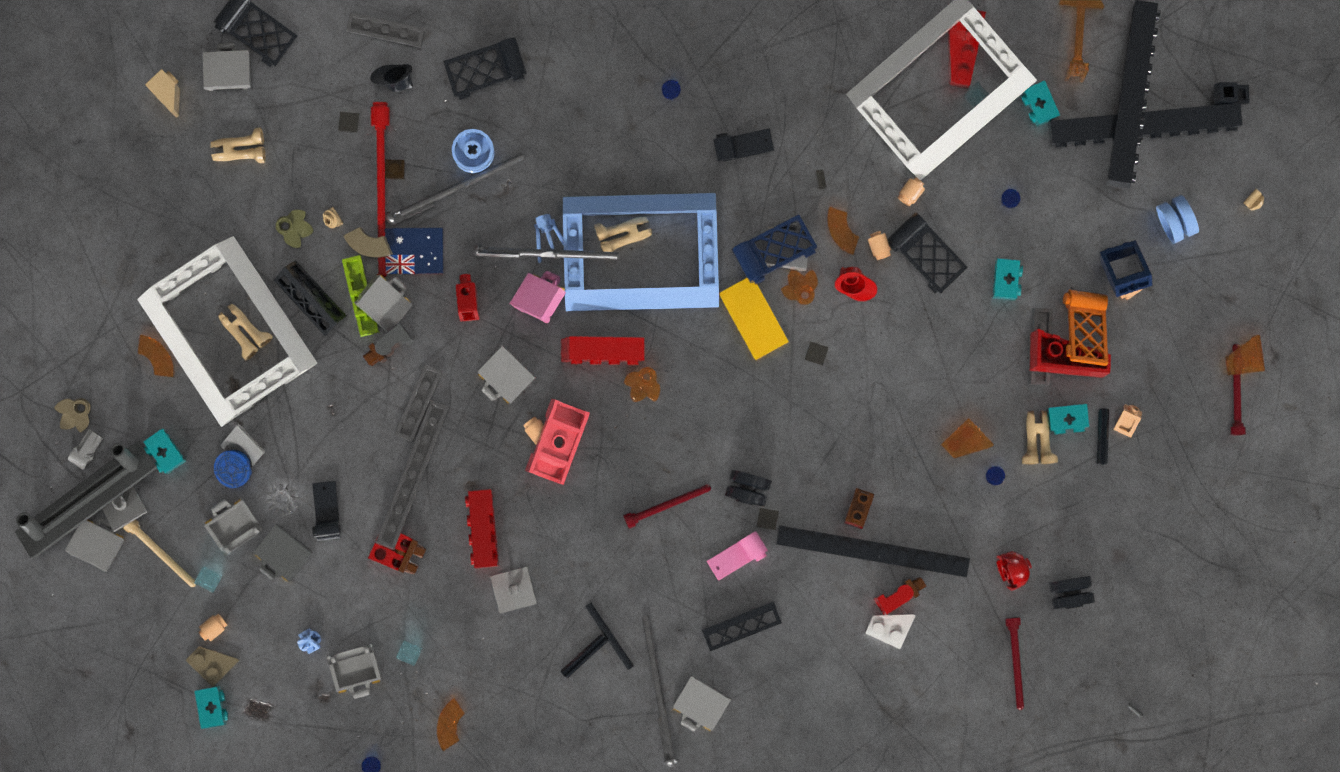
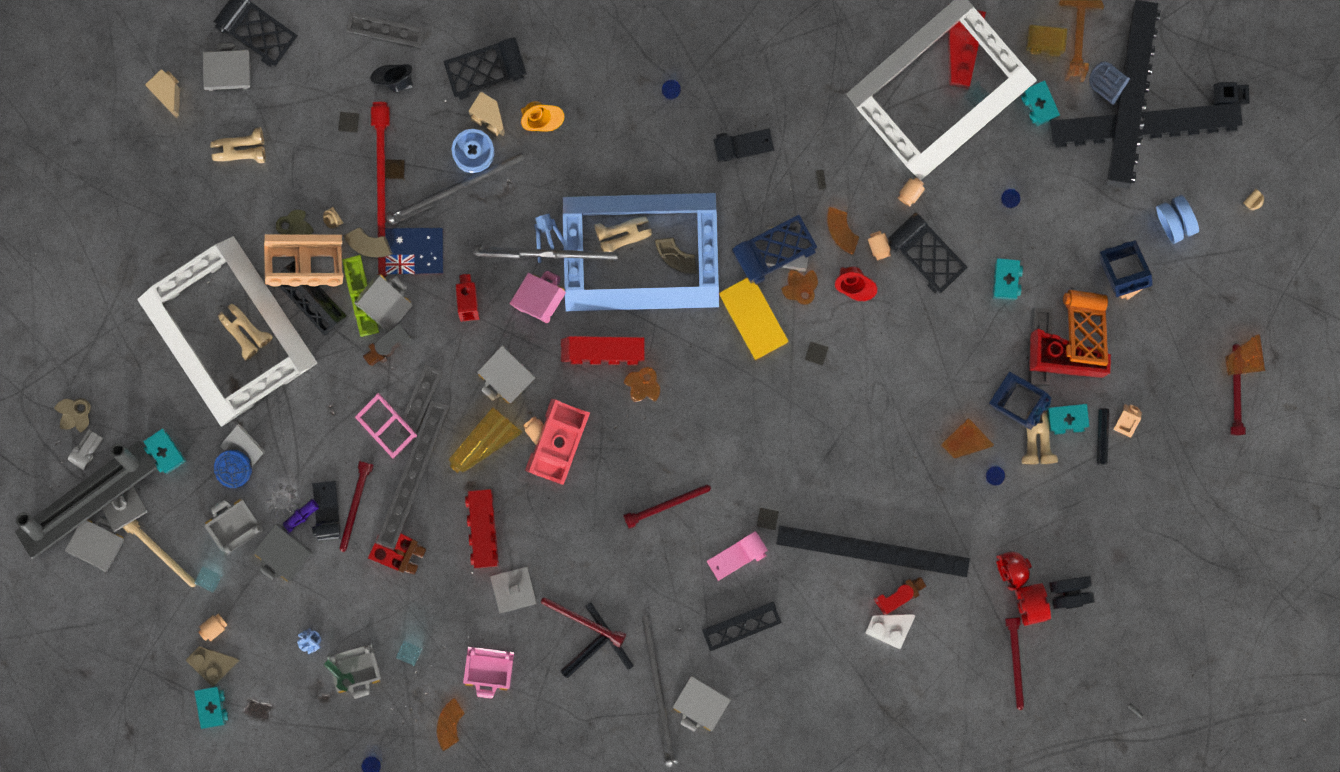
(157, 355): clear orange tile -> none
(300, 515): none -> dark purple pin
(303, 249): none -> light nougat window
(339, 675): none -> clear green bar
(364, 470): none -> dark red piece
(376, 435): none -> bright pink window
(486, 439): none -> clear yellow slope
(487, 112): none -> tan slope
(489, 669): none -> bright pink piece
(541, 117): none -> light orange piece
(616, 637): none -> dark red piece
(675, 257): none -> dark tan tile
(747, 491): black wheel -> none
(859, 508): reddish brown hips -> none
(1006, 390): none -> dark blue window
(1033, 604): none -> red brick
(1046, 39): none -> clear yellow brick
(1108, 81): none -> sand blue window

